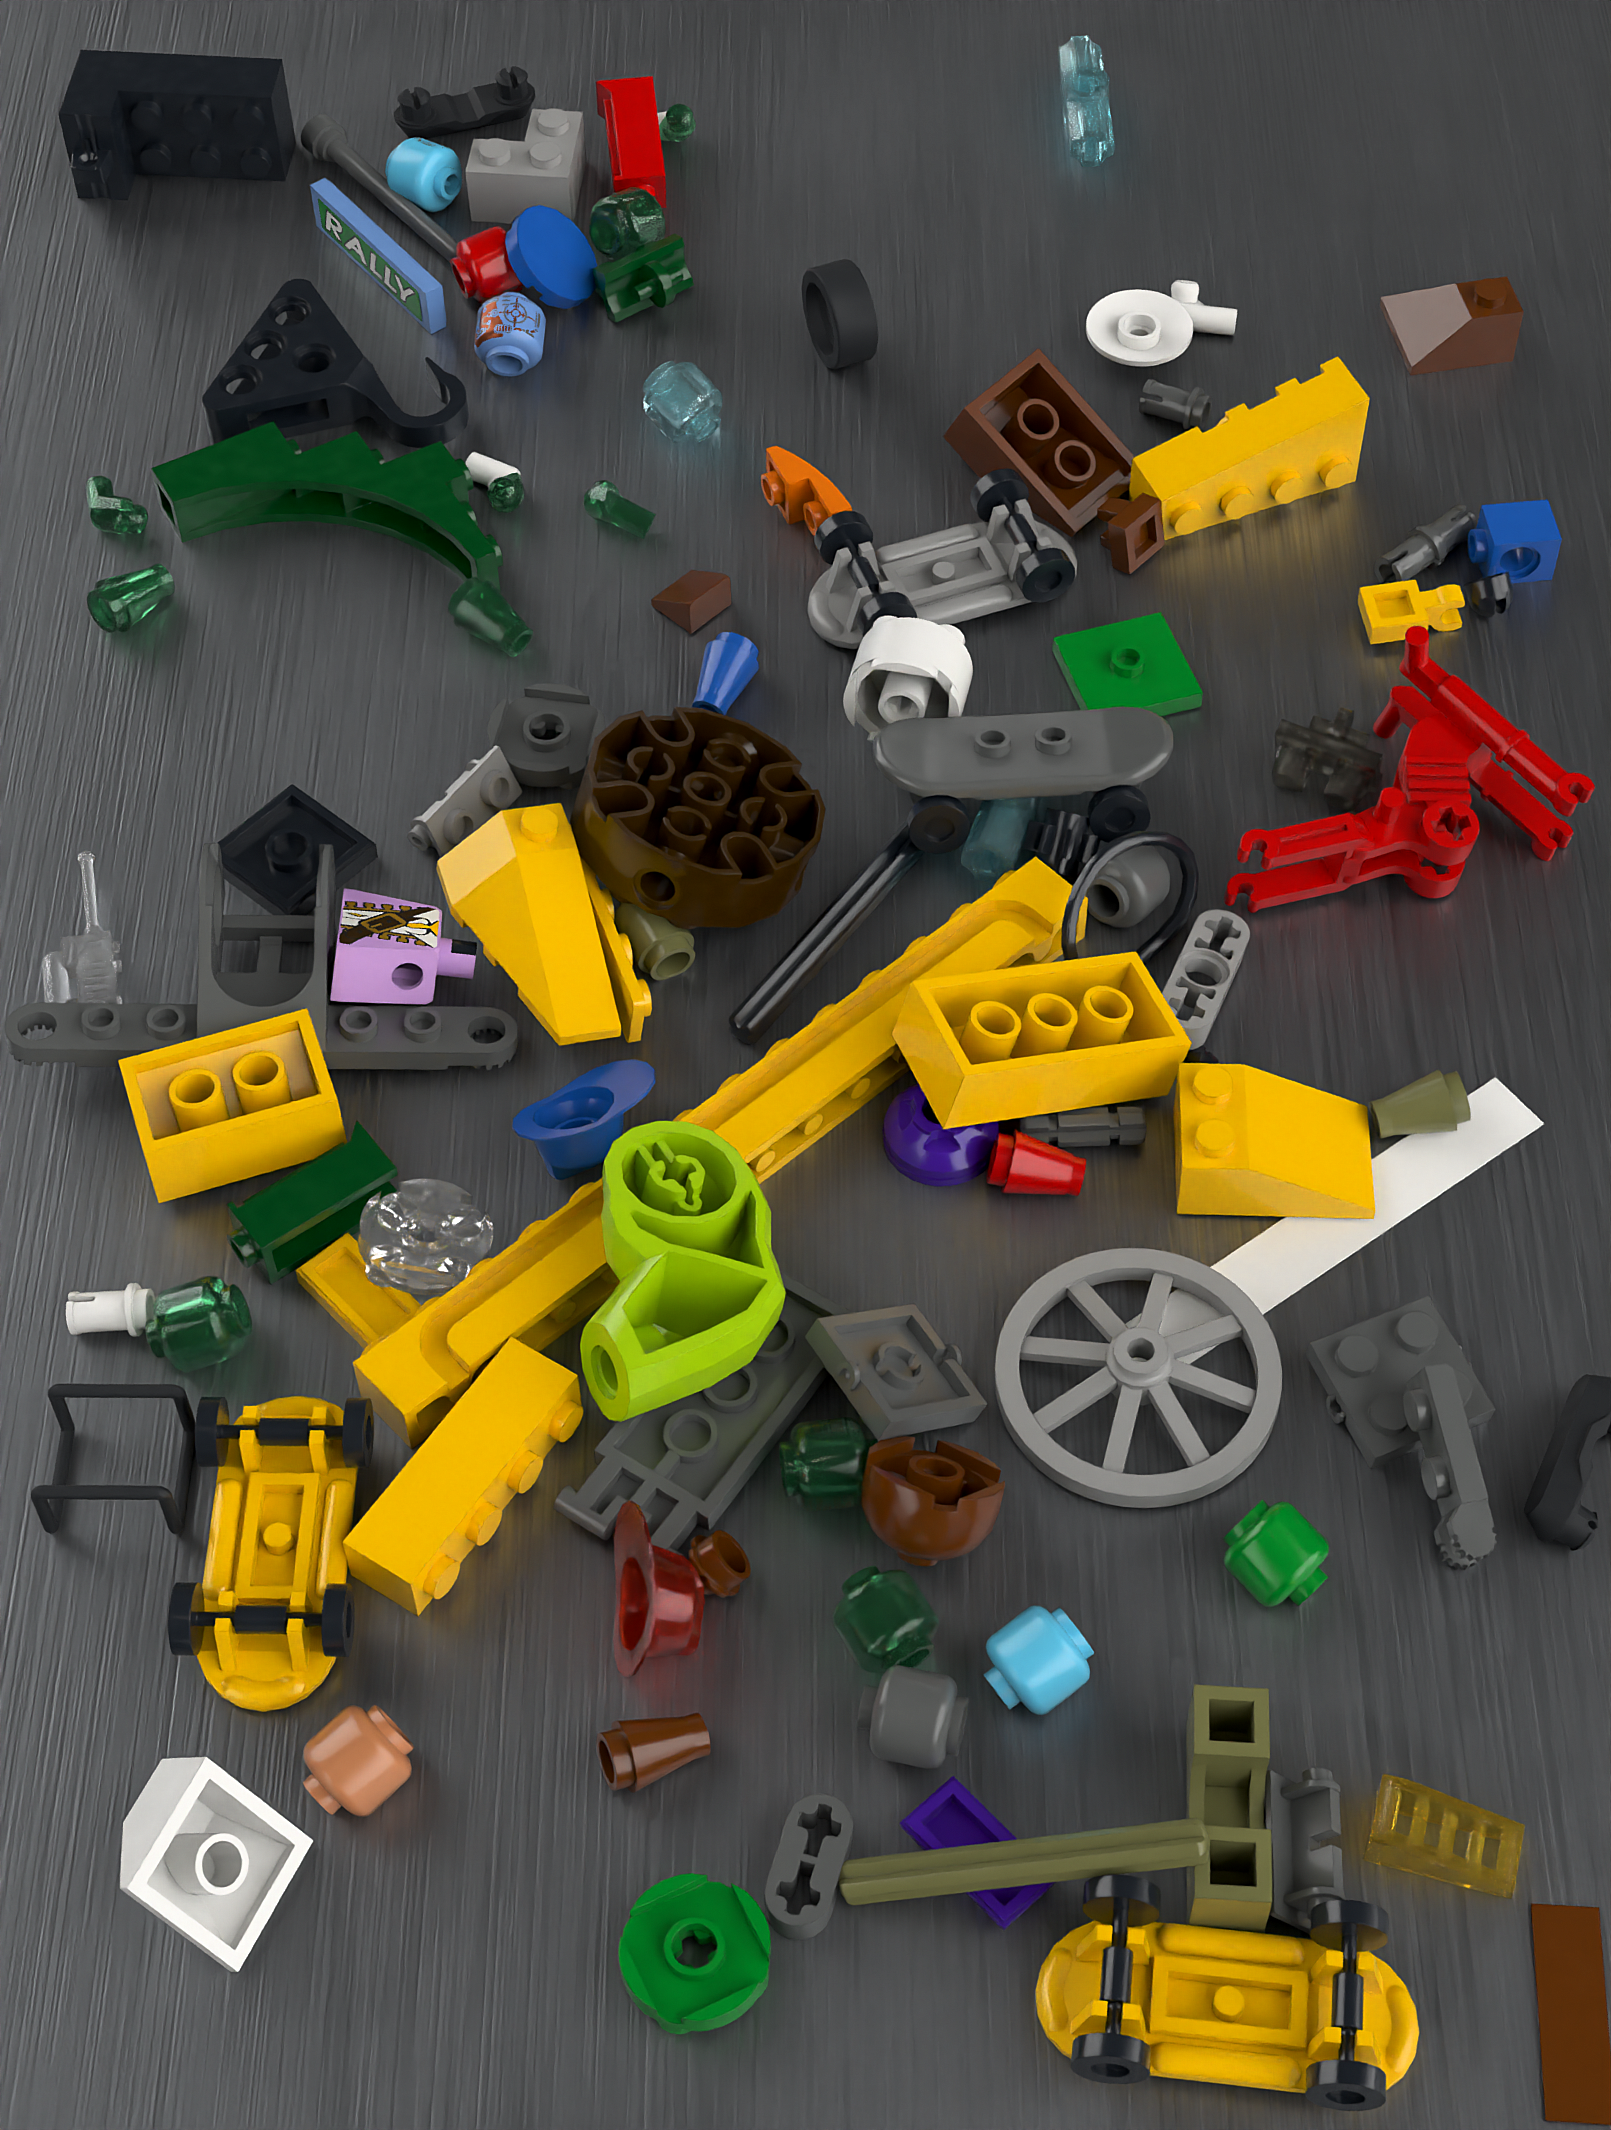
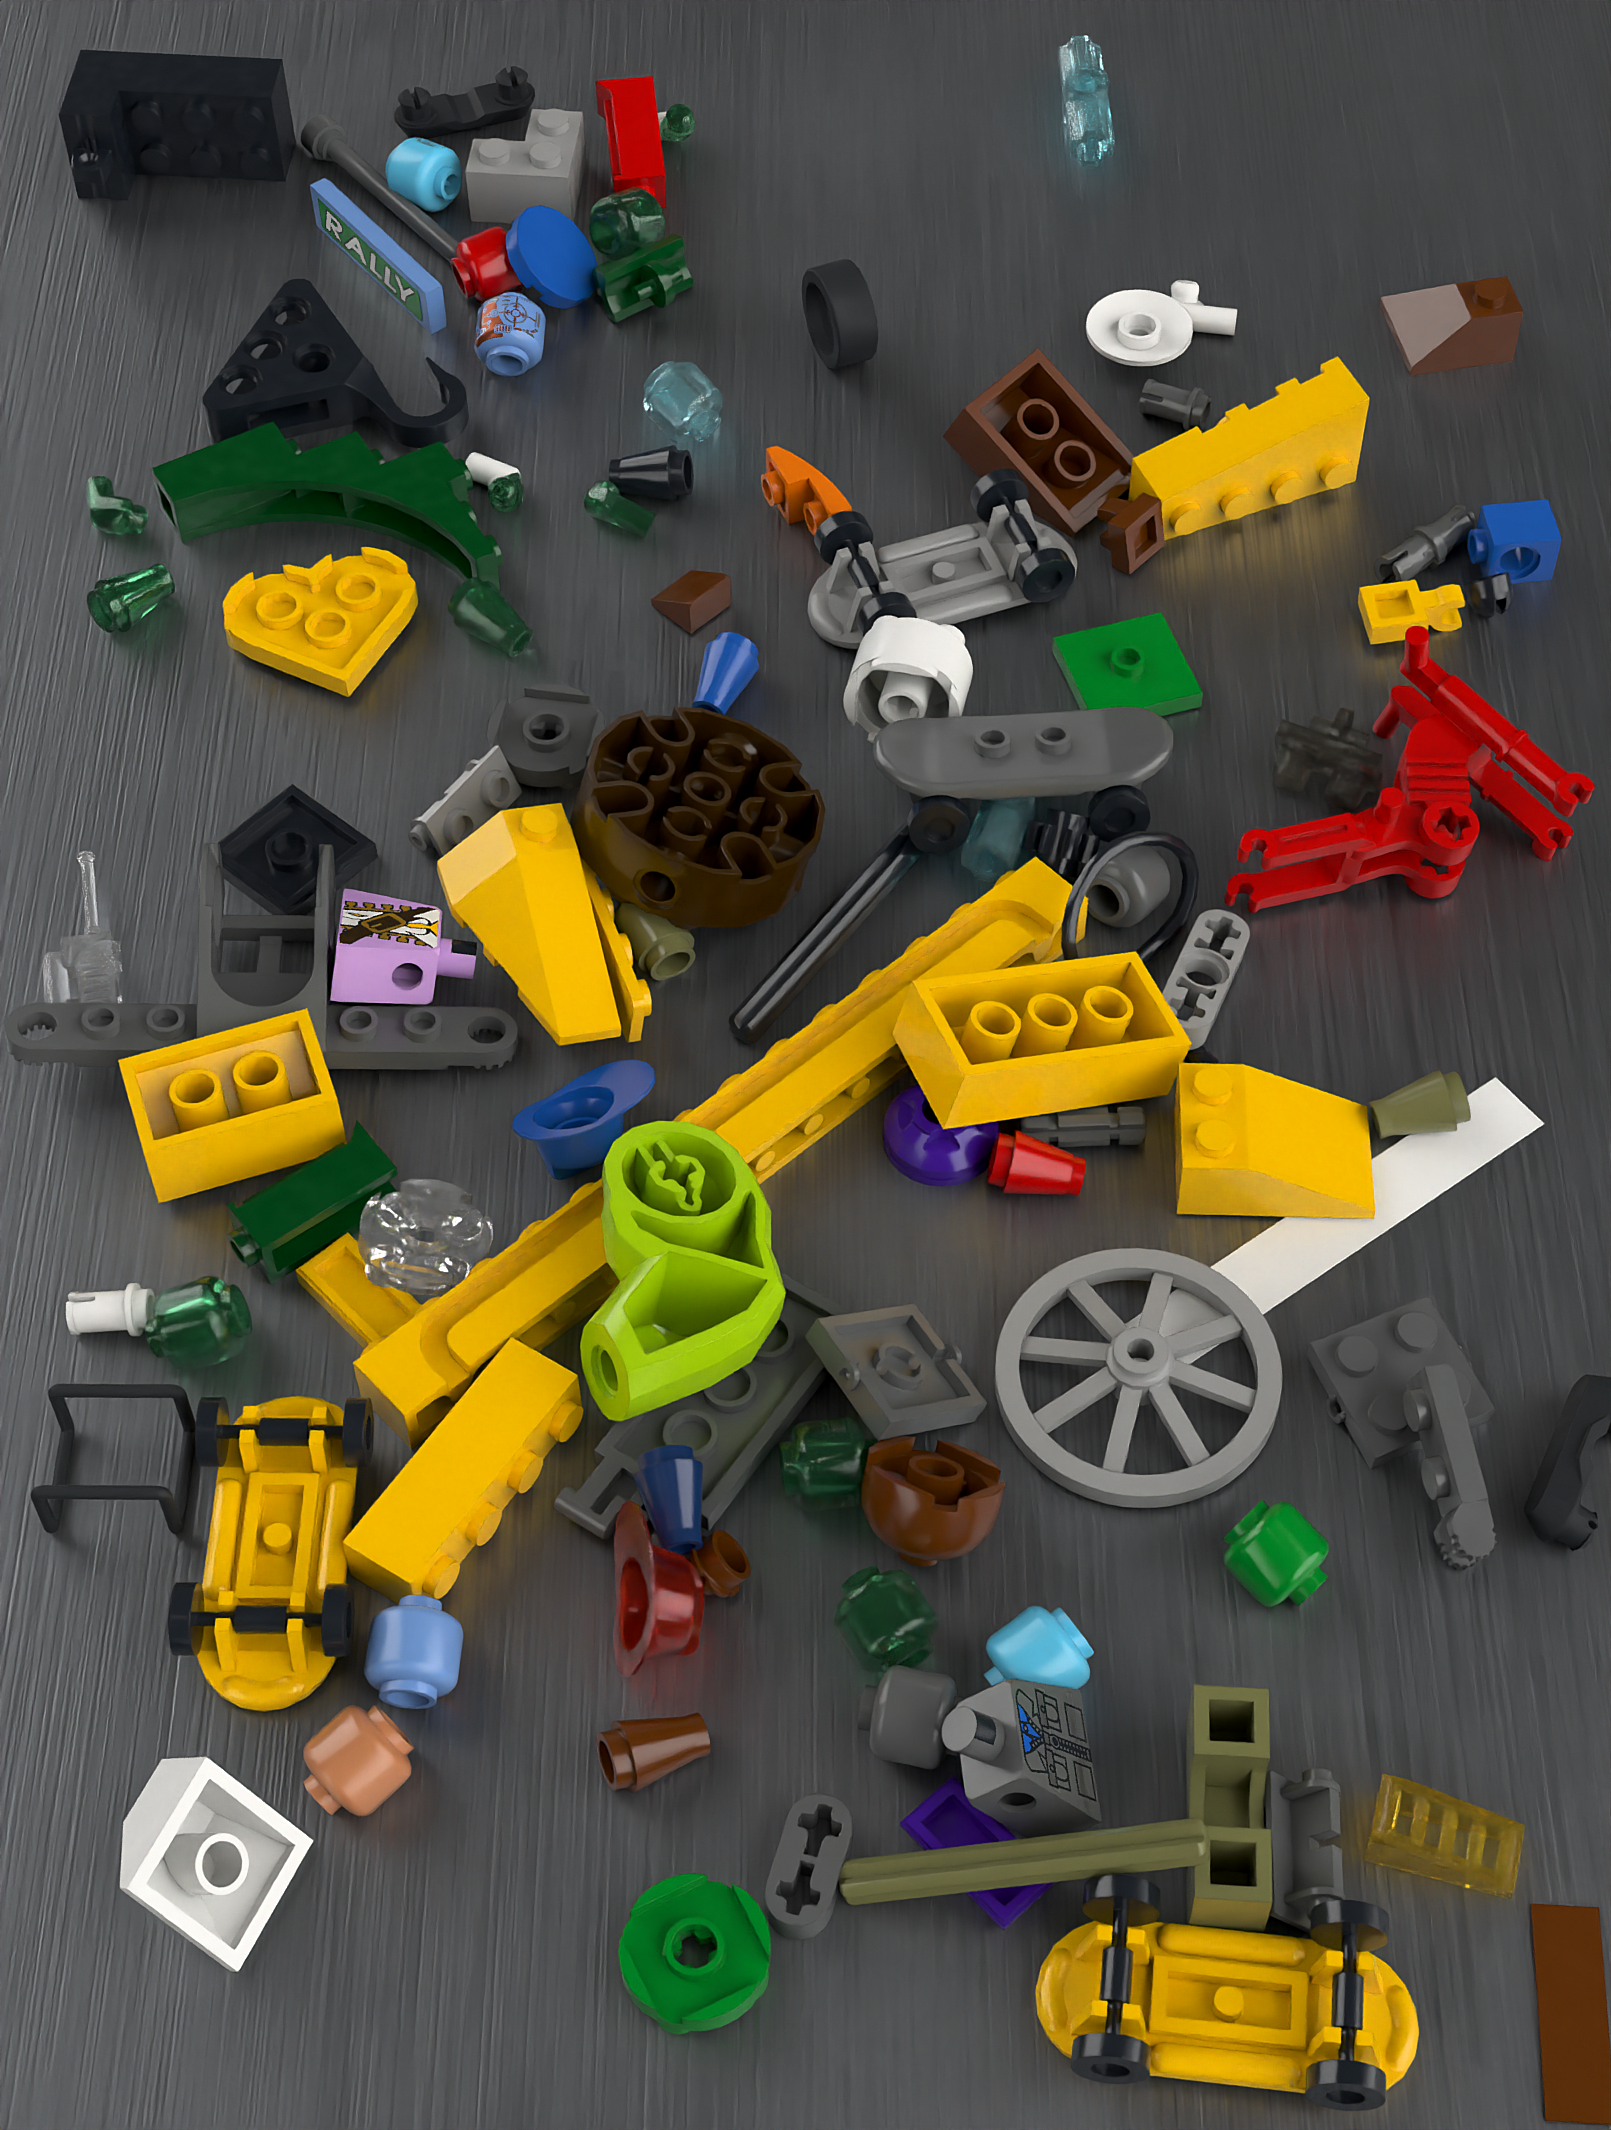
(324, 619): none -> yellow plate
(413, 1652): none -> medium blue head
(654, 473): none -> black cone
(672, 1495): none -> dark blue cone
(1026, 1757): none -> dark grey torso

